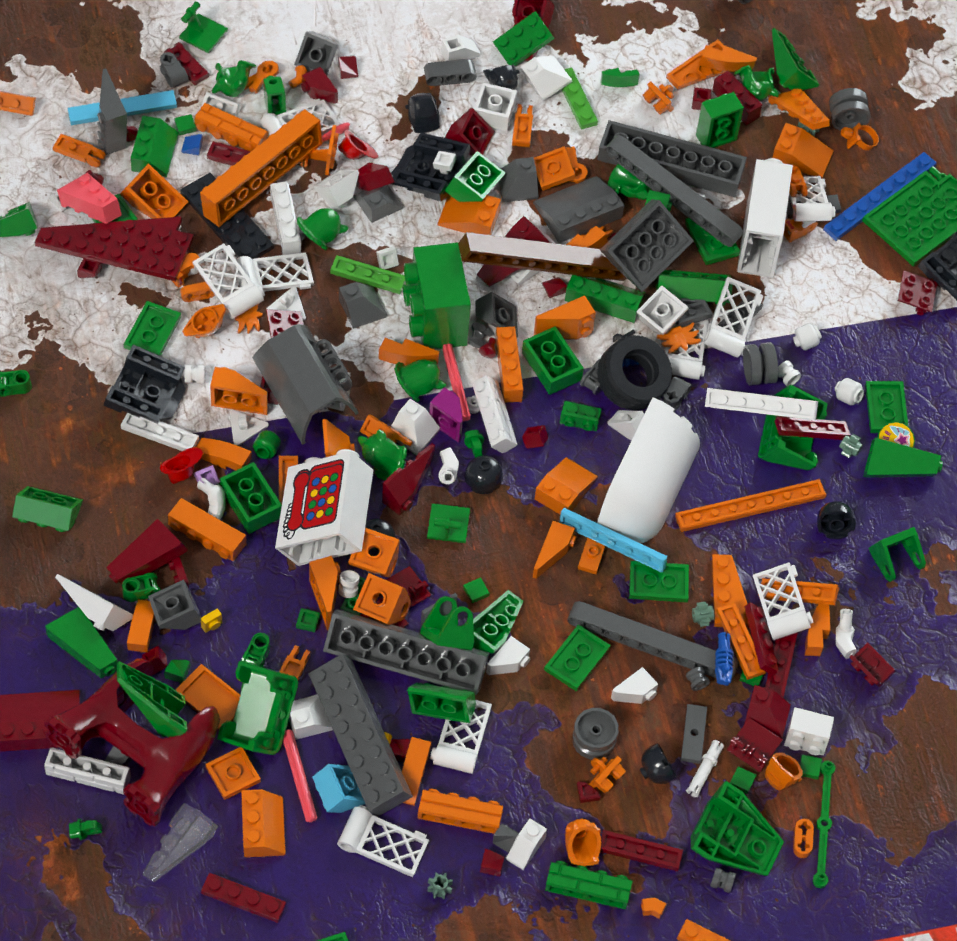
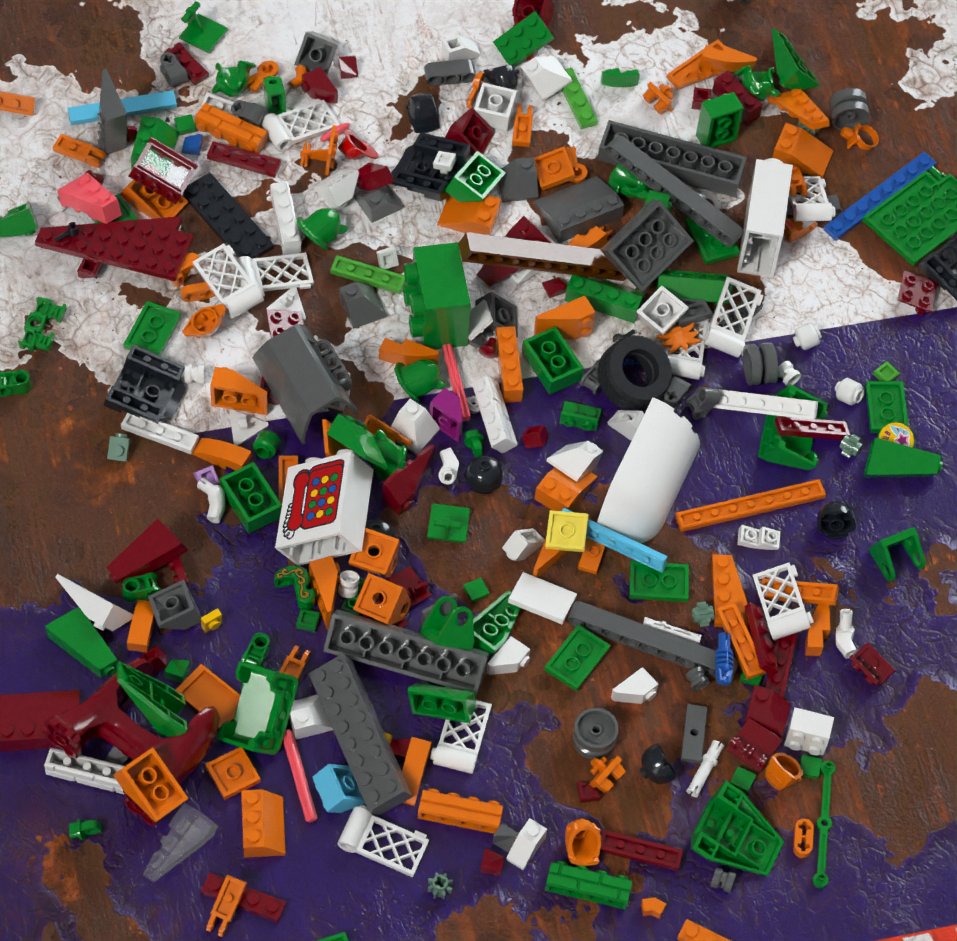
(41, 314): none -> green piece
(46, 508): green slope -> none
(72, 231): none -> black hand
(119, 447): none -> sand green bracket
(151, 785): none -> orange slope
(163, 170): none -> dark red window
(181, 465): red piece -> none
(207, 530): orange brick -> none
(226, 903): none -> orange hinge
(248, 111): none -> dark grey piece
(250, 319): orange piece -> none
(261, 167): orange brick -> none
(301, 579): none -> green animal
(357, 439): none -> green slope
(477, 83): none -> orange piece
(479, 319): none -> white piece
(523, 544): none -> white slope
(542, 598): none -> white tile
(567, 531): none -> light yellow plate
(576, 459): none -> white slope
(662, 626): none -> white pin
(703, 401): none -> dark grey piece
(760, 539): none -> white slope
(886, 372): none -> bright green tile

